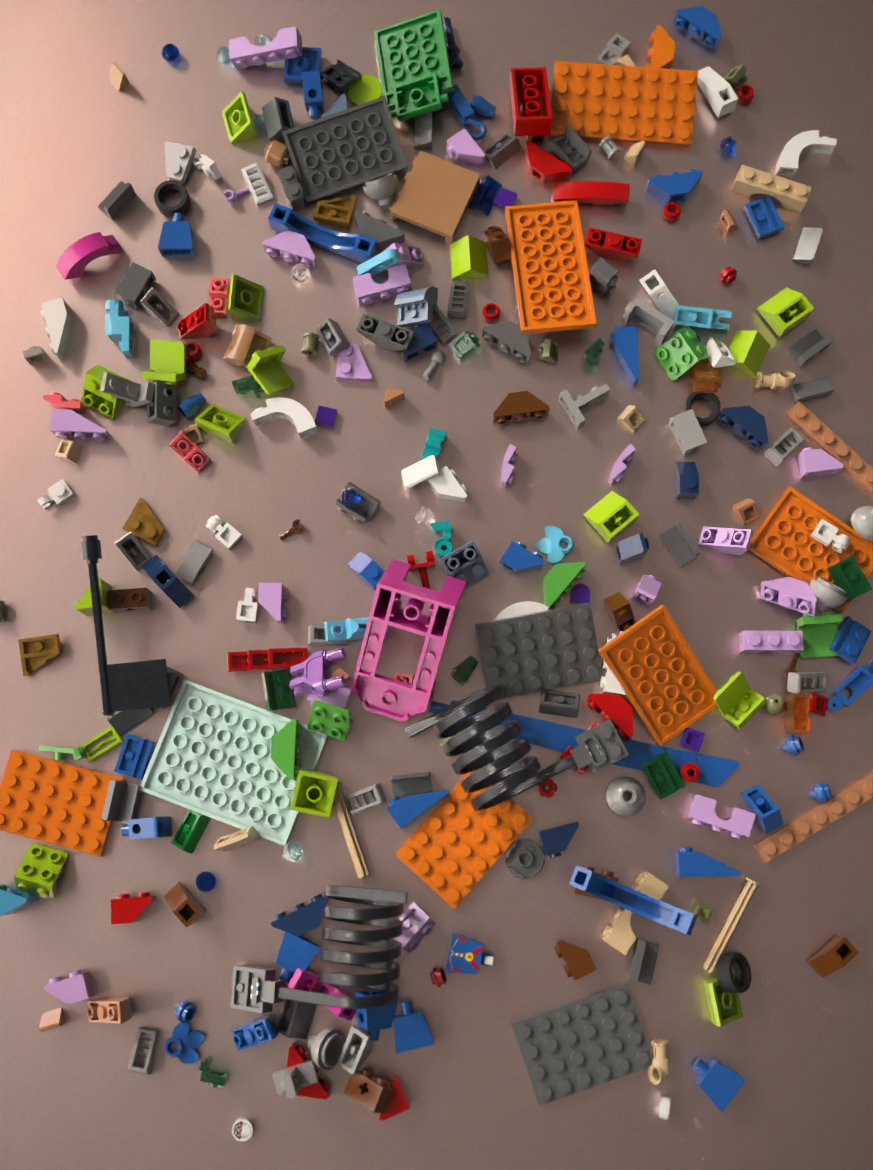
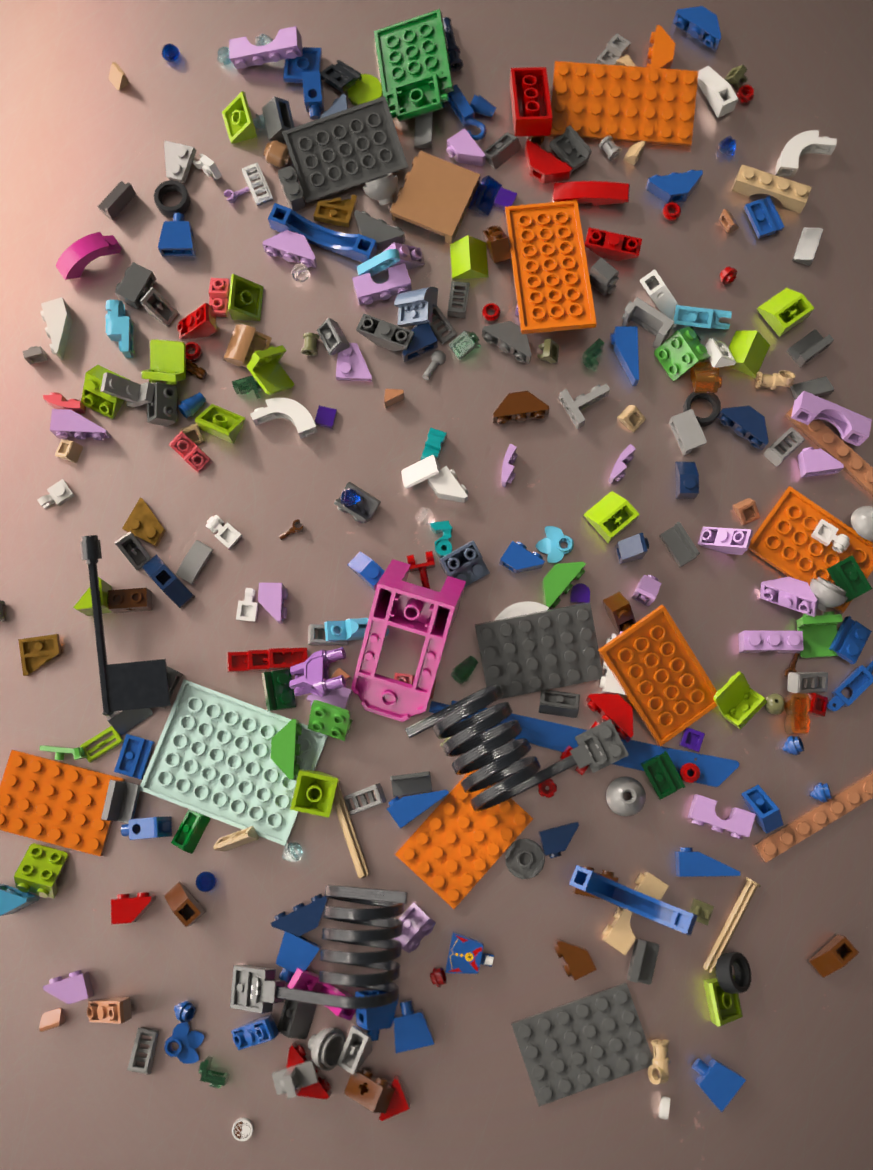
(851, 425): none -> lavender arch

